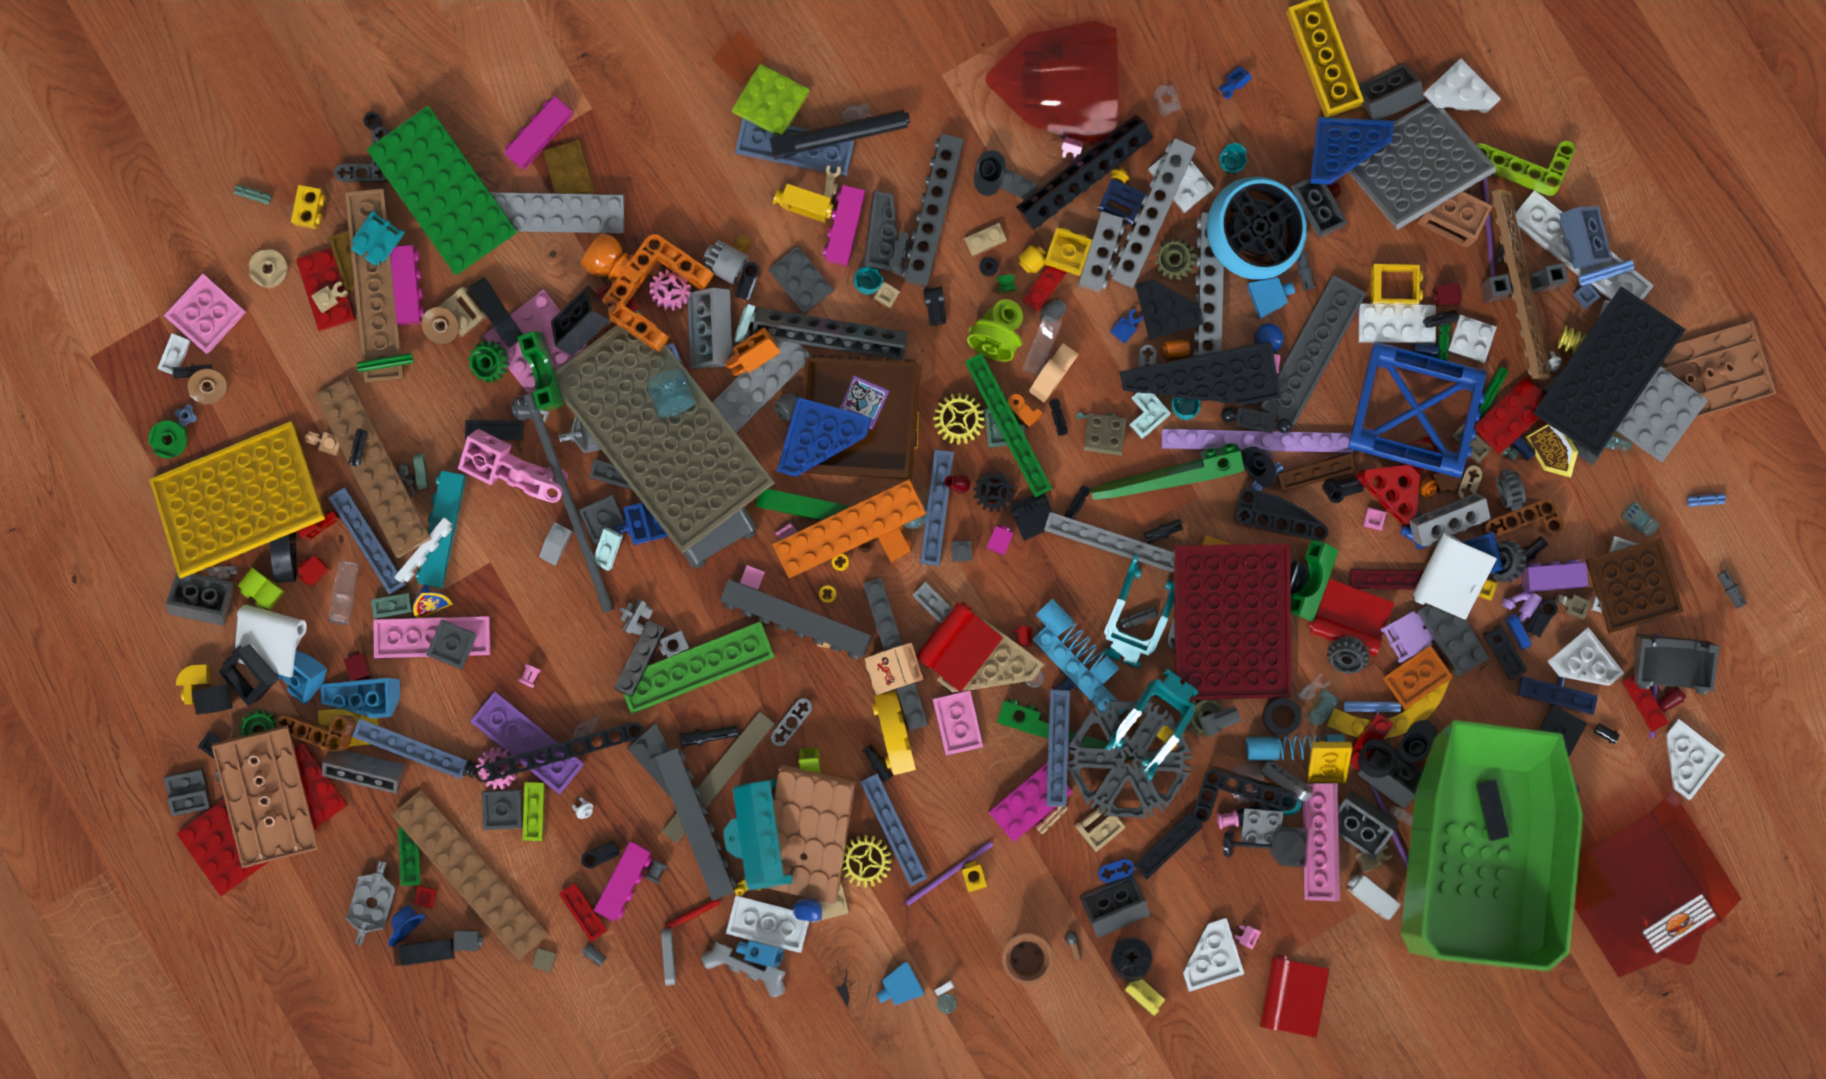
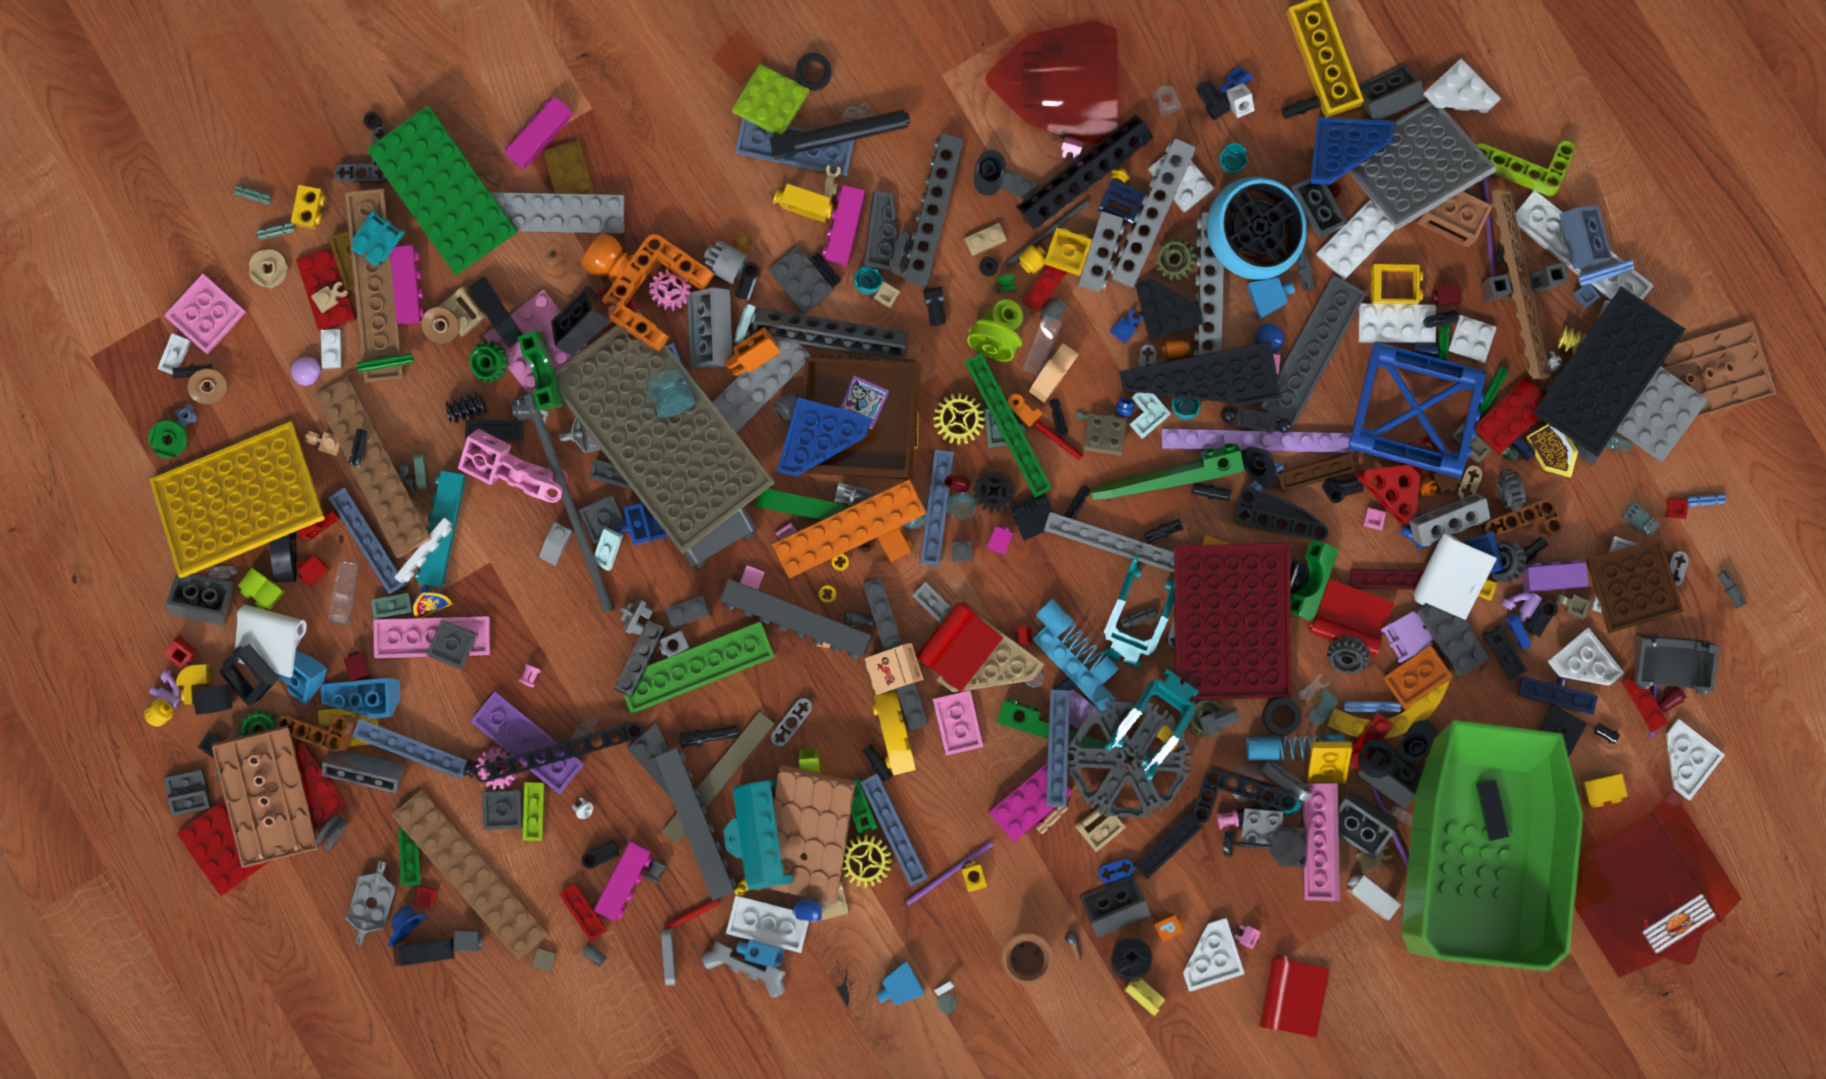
(158, 712): none -> yellow head
(174, 697): none -> lavender plant
(176, 655): none -> red brick
(275, 230): none -> sand green axle
(306, 370): none -> lavender hair
(331, 348): none -> white plate
(333, 831): none -> dark grey head
(466, 407): none -> black piece
(688, 612): none -> dark grey panel
(808, 58): none -> black tyre
(825, 269): none -> black axle
(850, 494): none -> light grey hips
(857, 619): none -> dark grey cone
(861, 809): none -> green plate
(961, 505): none -> clear light blue hair
(1050, 230): none -> dark grey axle
(1058, 440): none -> red bar
(1079, 710): none -> lavender plate
(1125, 407): none -> blue plate
(1169, 927): none -> orange brick
(1211, 491): none -> black pin
(1215, 104): none -> black piece
(1240, 100): none -> white brick
(1301, 107): none -> black pin
(1356, 240): none -> white plate
(1604, 789): none -> yellow brick
(1676, 508): none -> red tile
(1680, 571): none -> light grey beam

